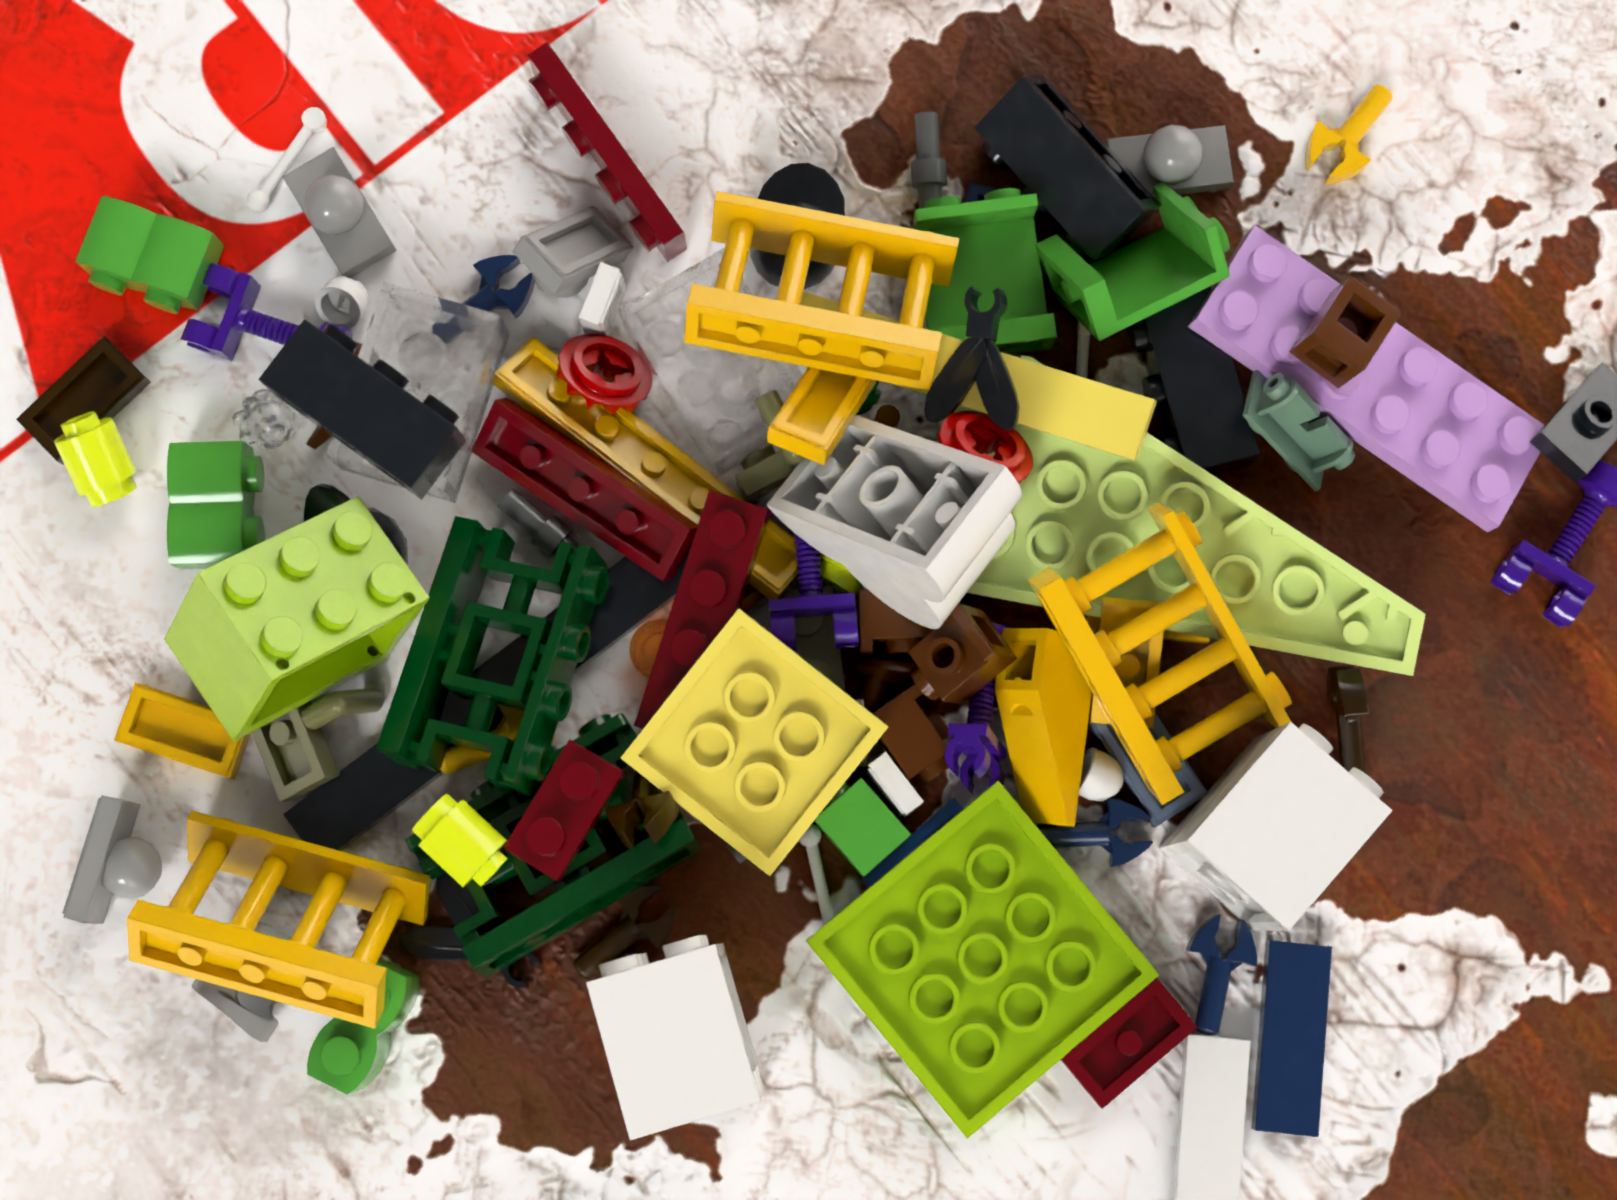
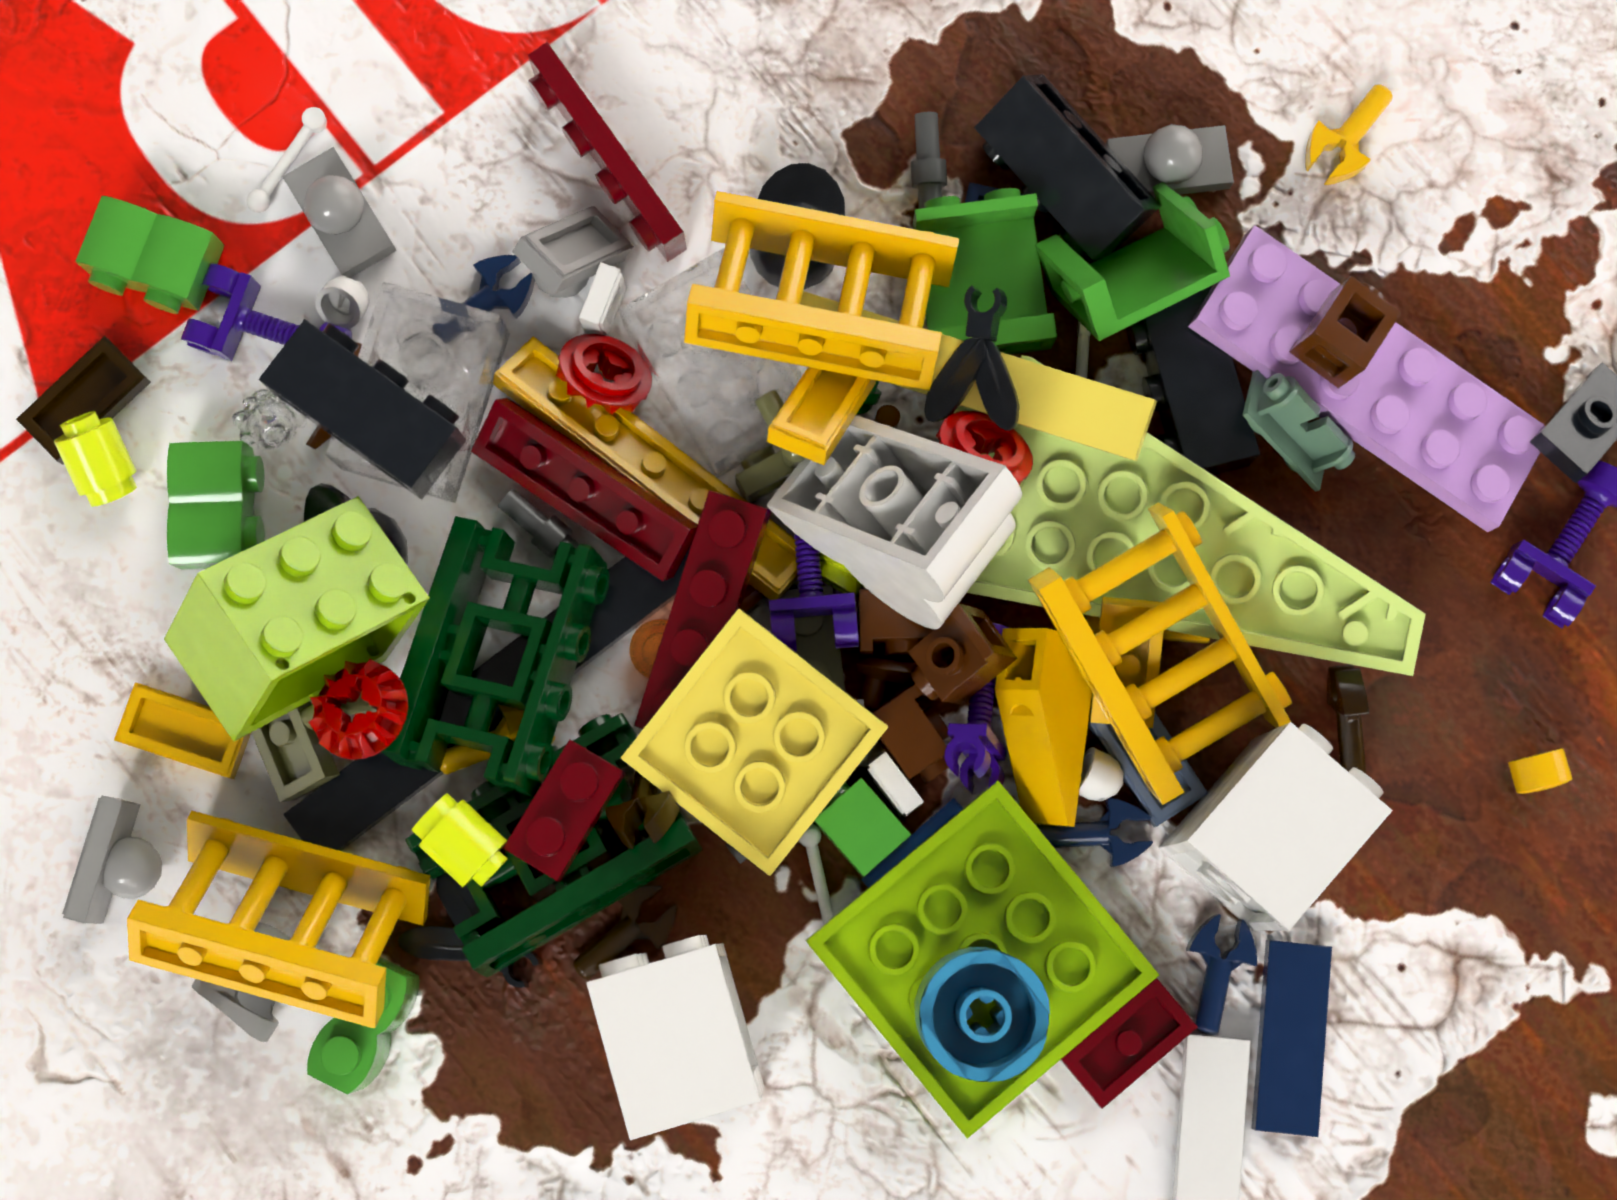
(367, 732): none -> red gear
(1018, 1016): none -> dark azure brick
(1540, 771): none -> yellow piece

